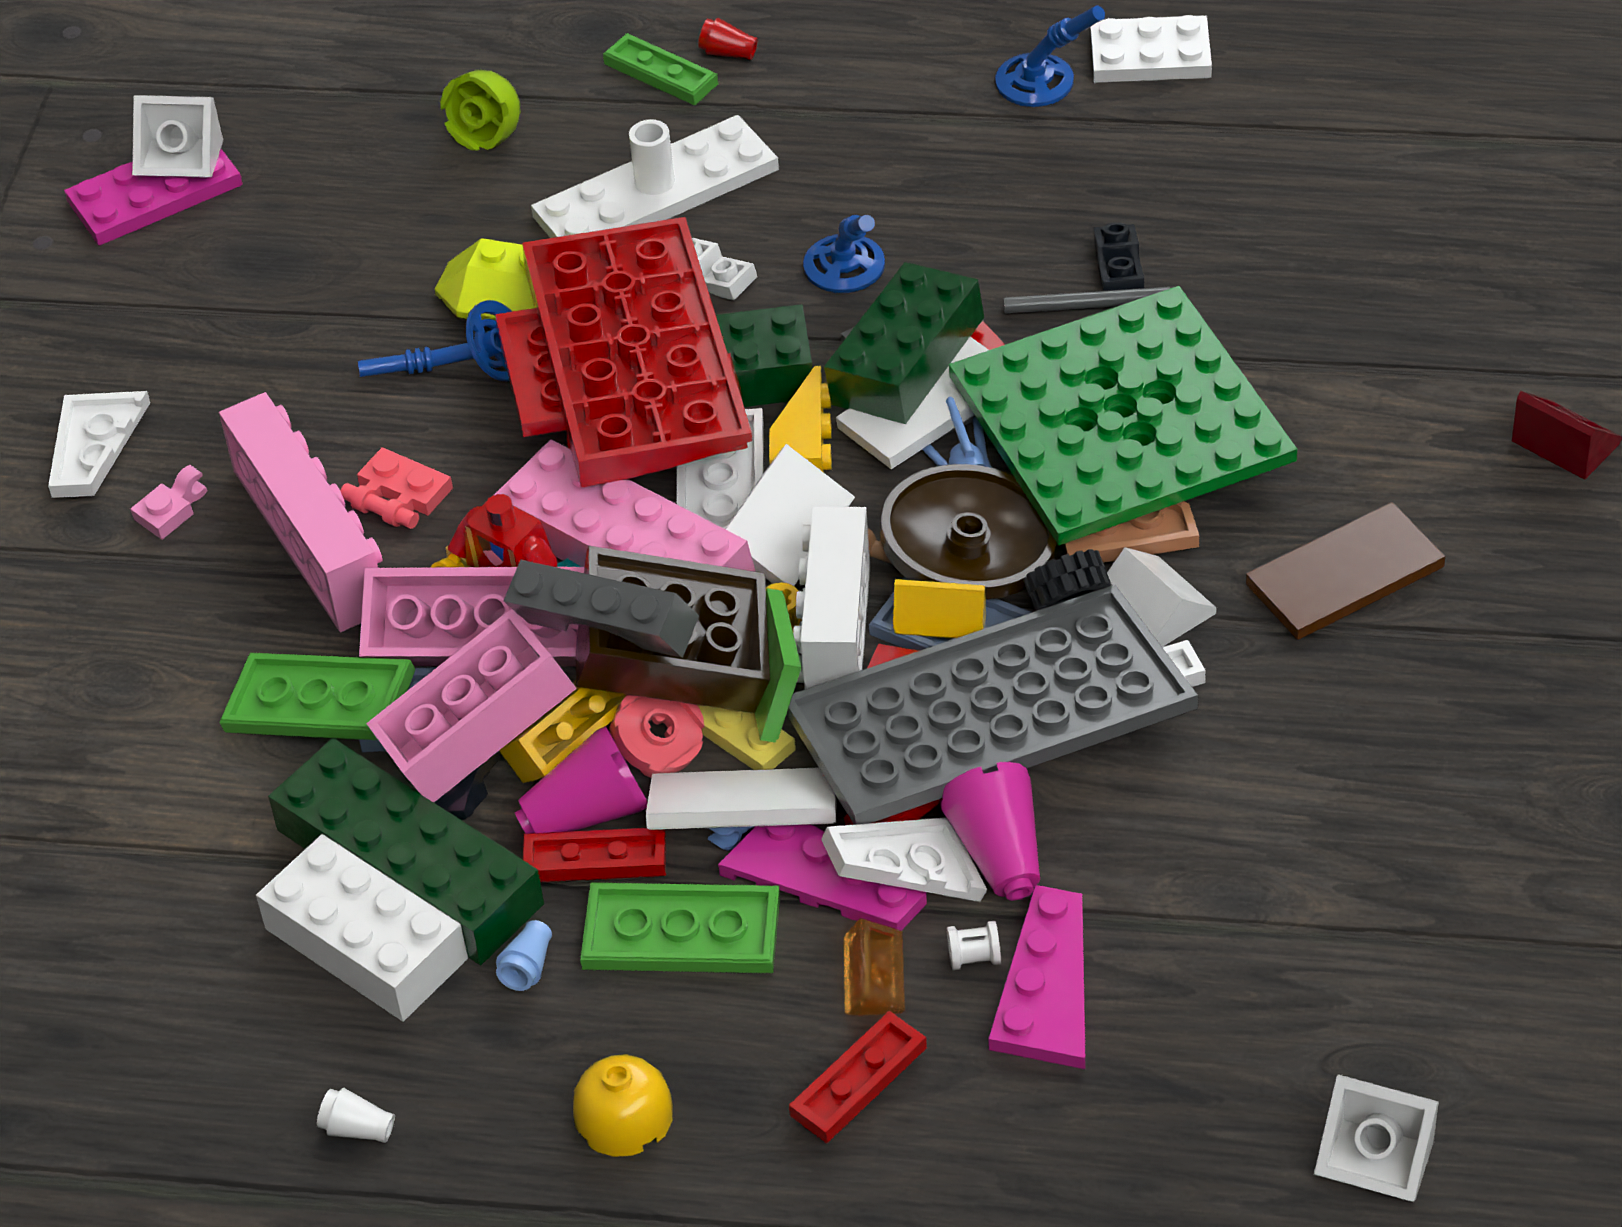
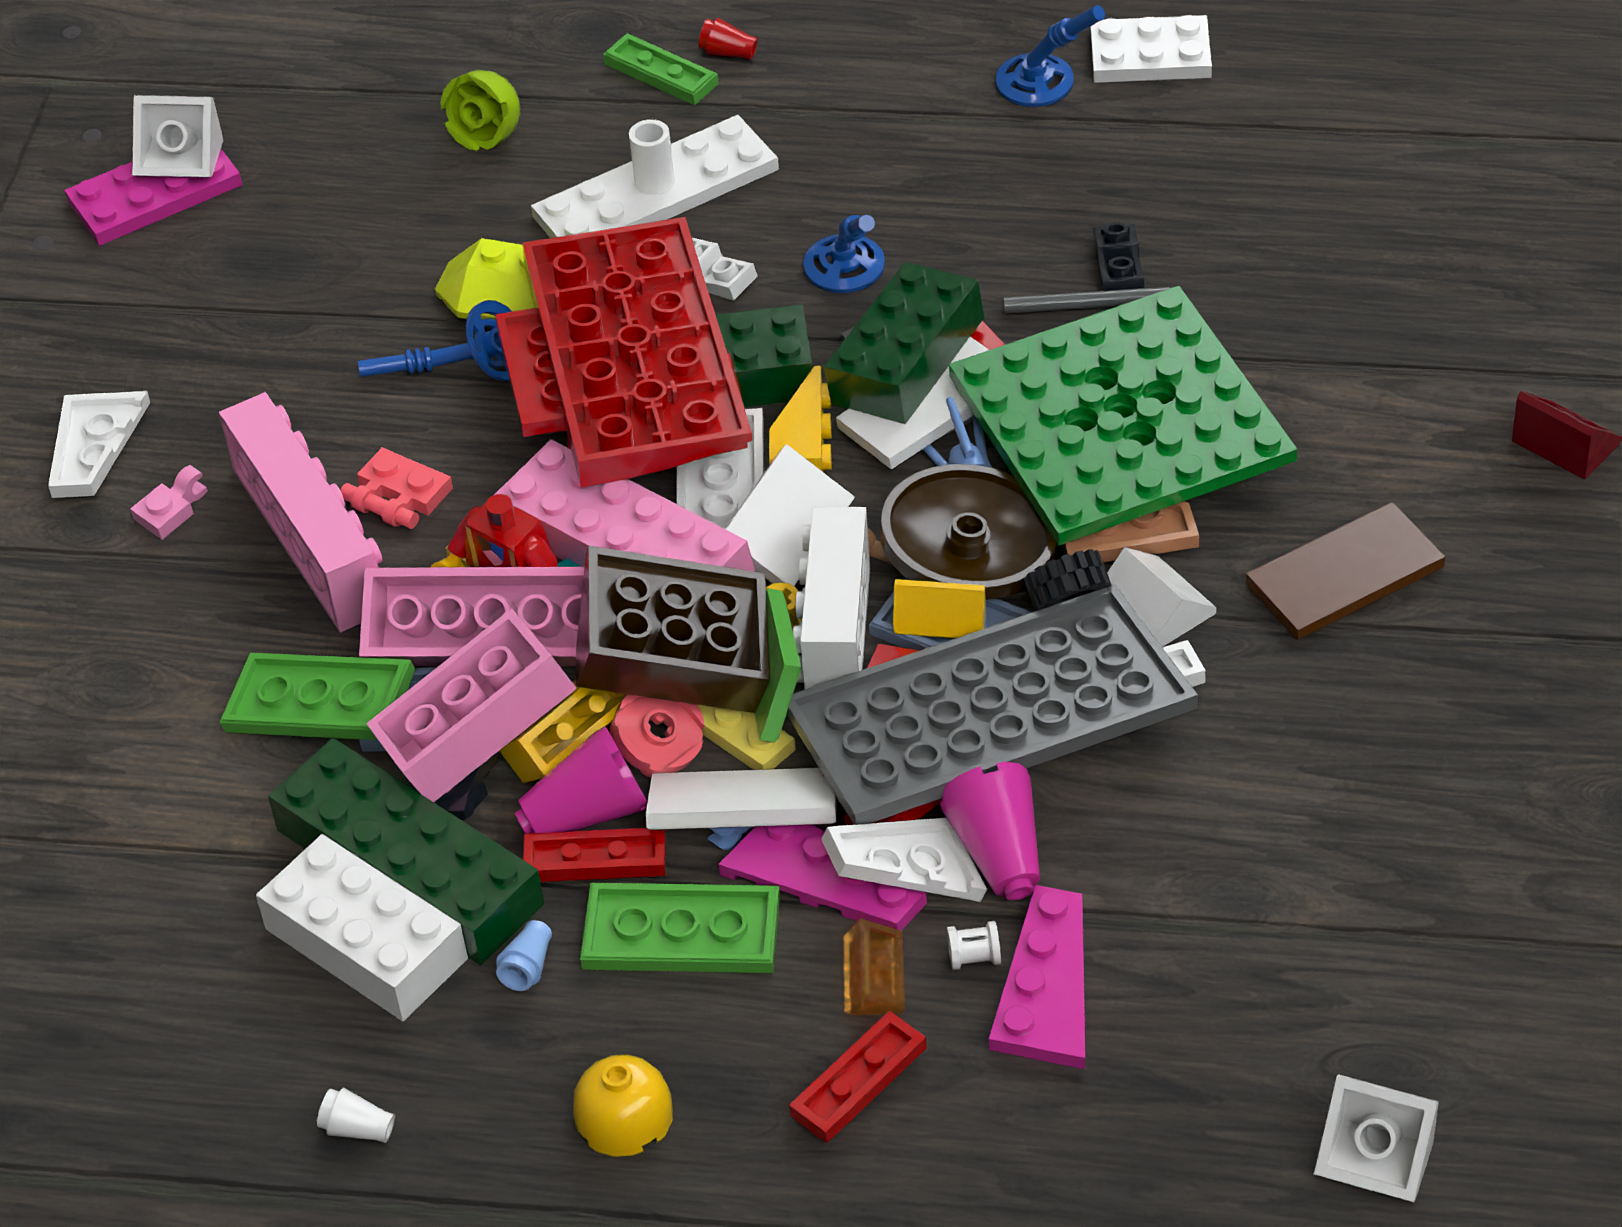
(637, 613): dark grey arch -> none

